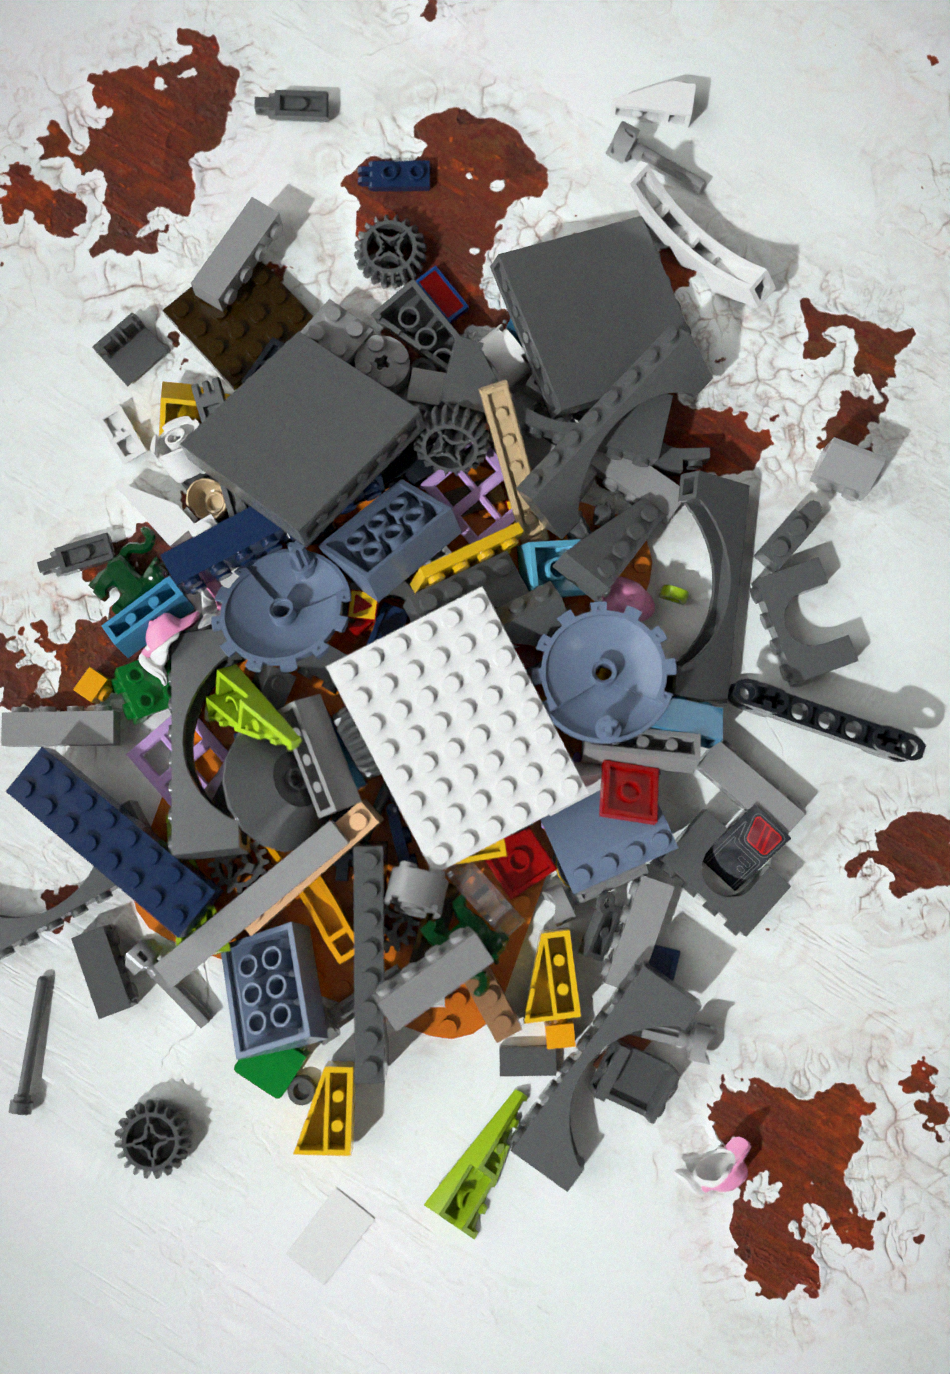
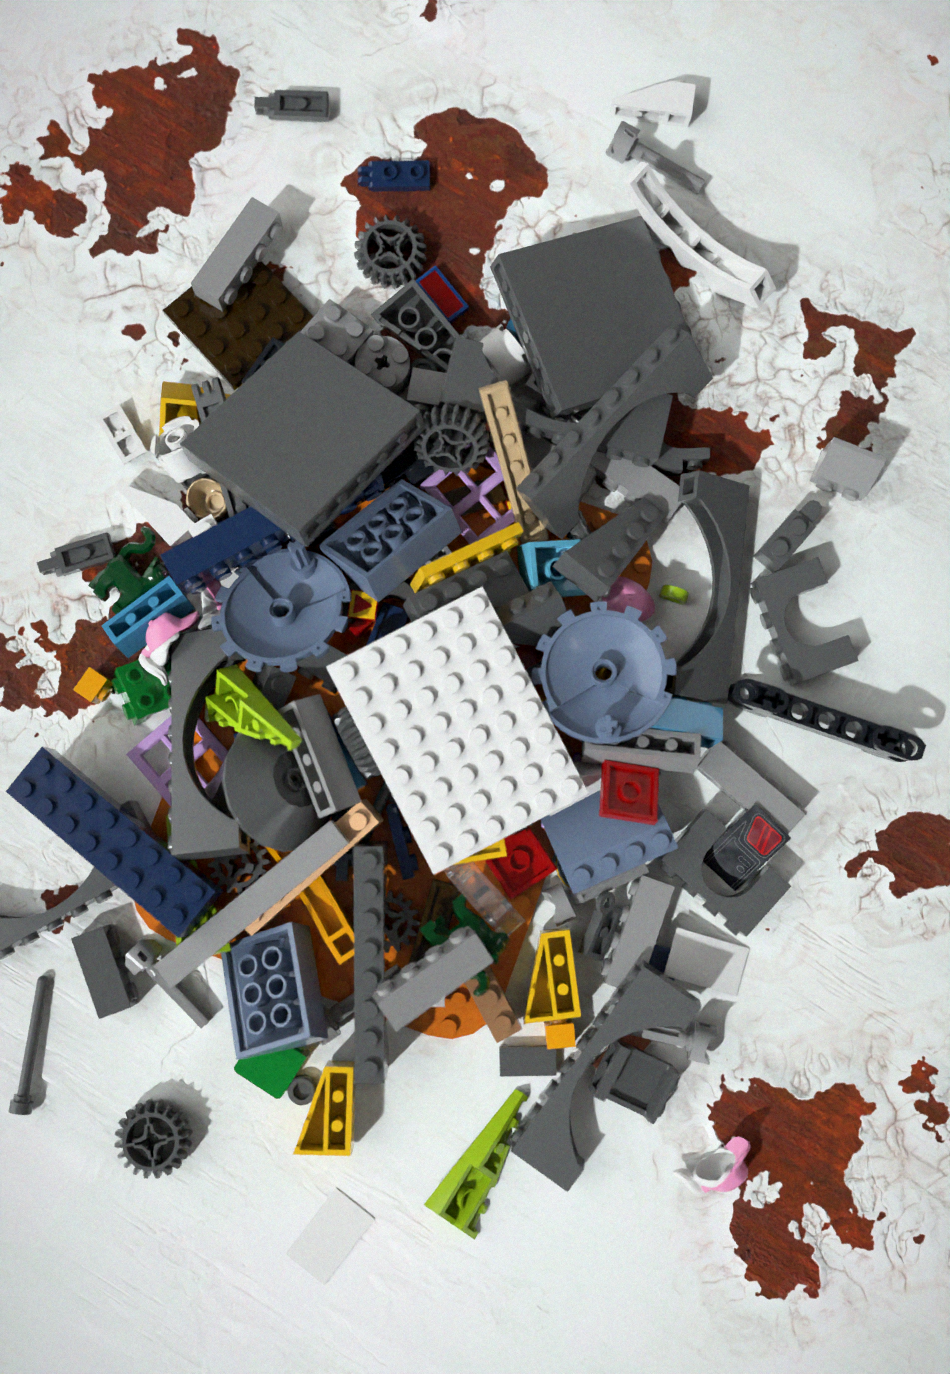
(60, 728): light grey brick -> none
(129, 349): dark grey hinge -> none
(416, 890): light grey brick -> none
(603, 513): dark grey plate -> none
(706, 961): none -> white sticker

